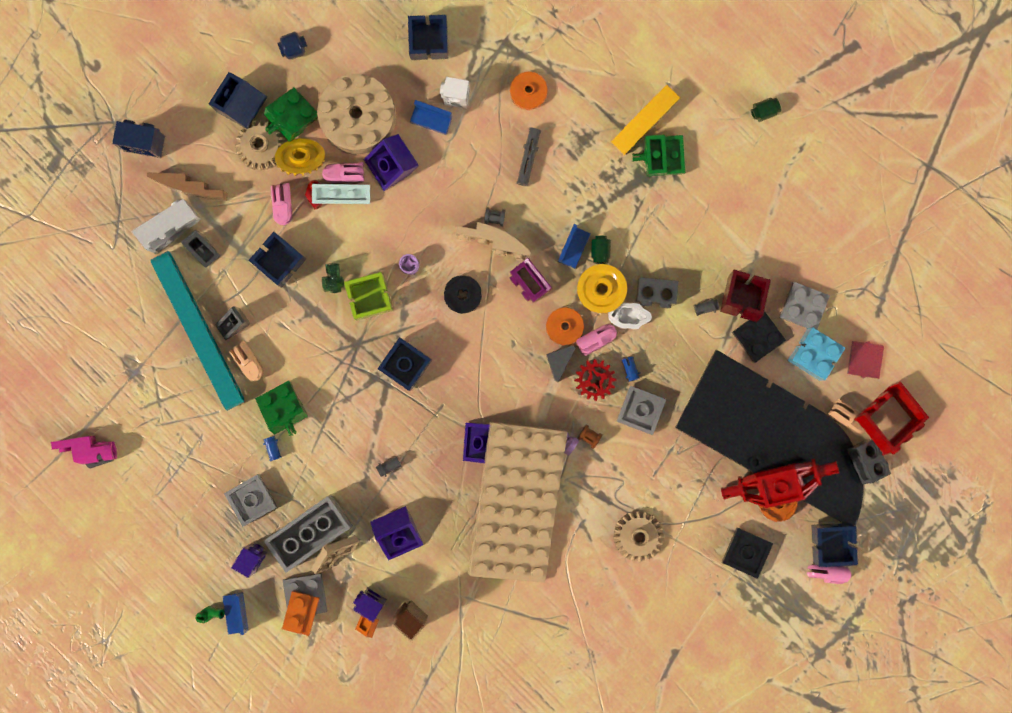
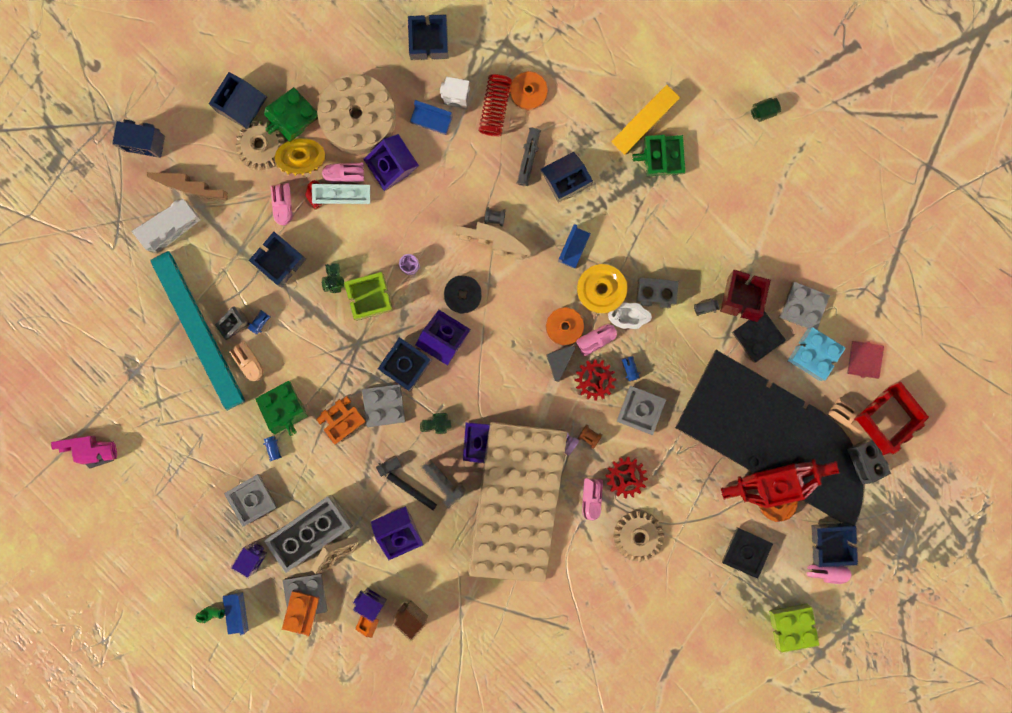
(200, 248): dark grey slope -> none
(258, 322): none -> blue pin
(292, 45): dark blue head -> none
(345, 424): none -> orange plate
(383, 405): none -> light grey plate
(410, 490): none -> black piece
(439, 424): none -> clear green plate
(442, 337): none -> dark purple slope
(452, 493): none -> dark grey fence
(490, 127): none -> red piece
(536, 275): magenta window -> none
(567, 176): none -> dark blue slope
(592, 498): none -> bright pink arm
(600, 249): dark green brick -> none
(622, 485): none -> red gear
(795, 628): none -> lime piece

